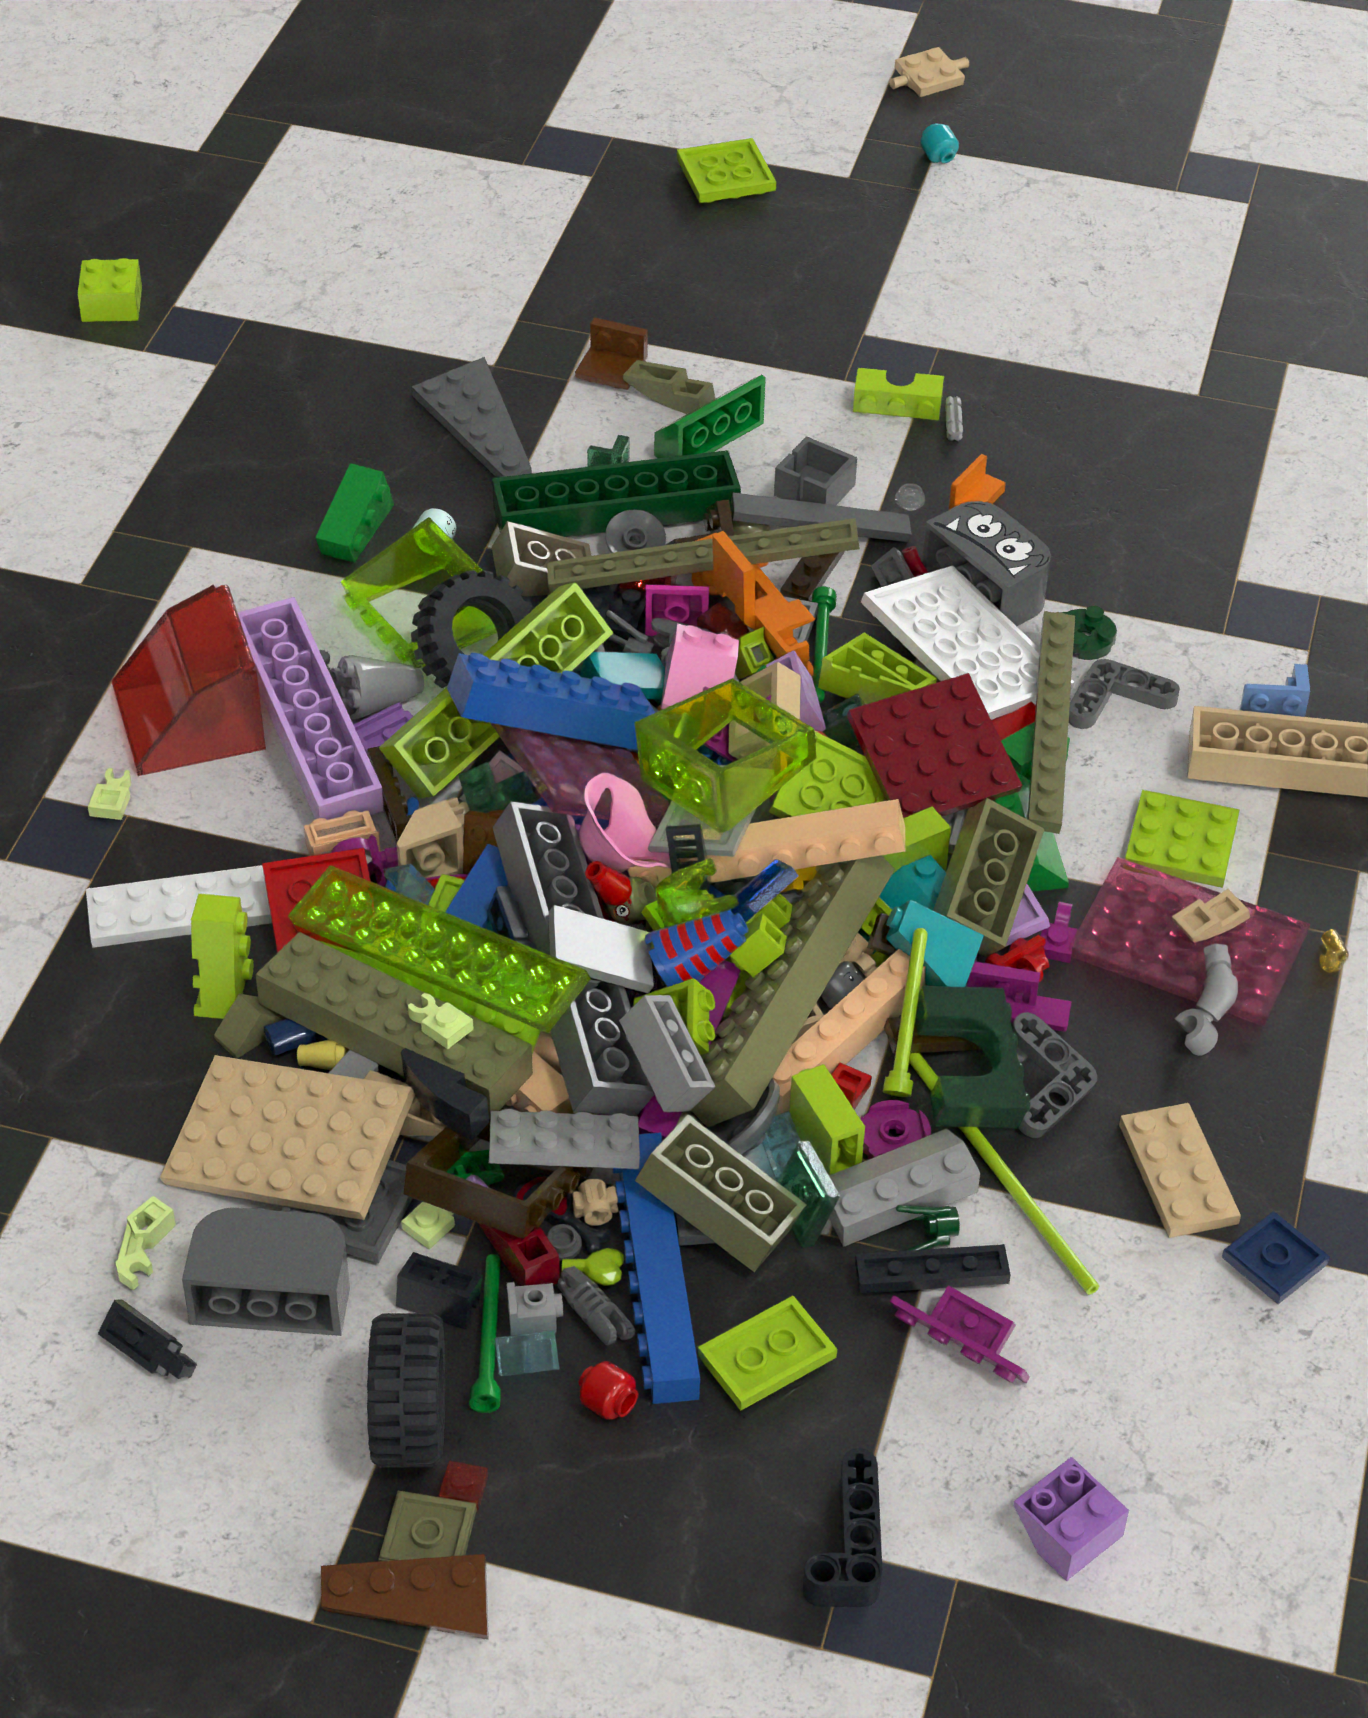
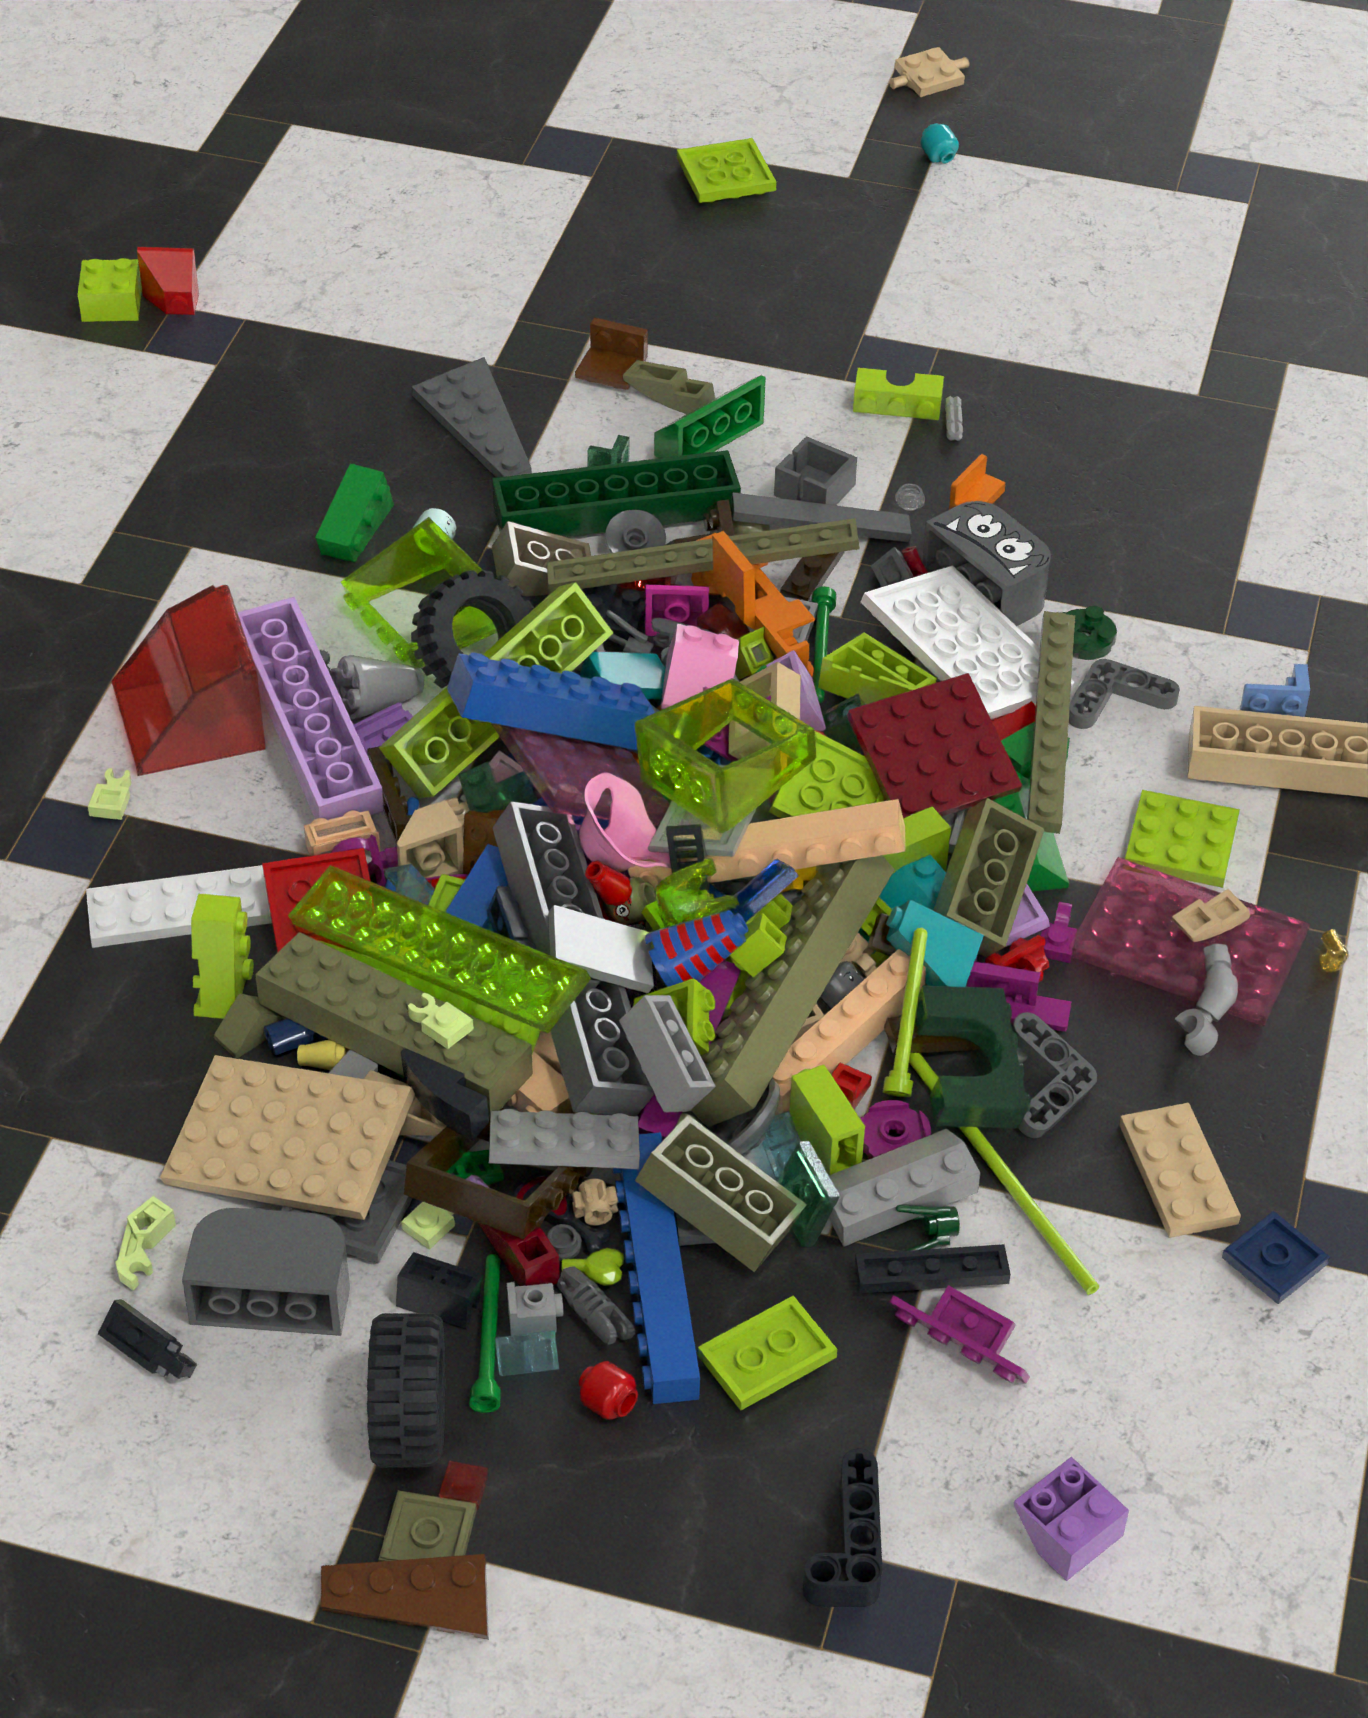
(169, 278): none -> red slope

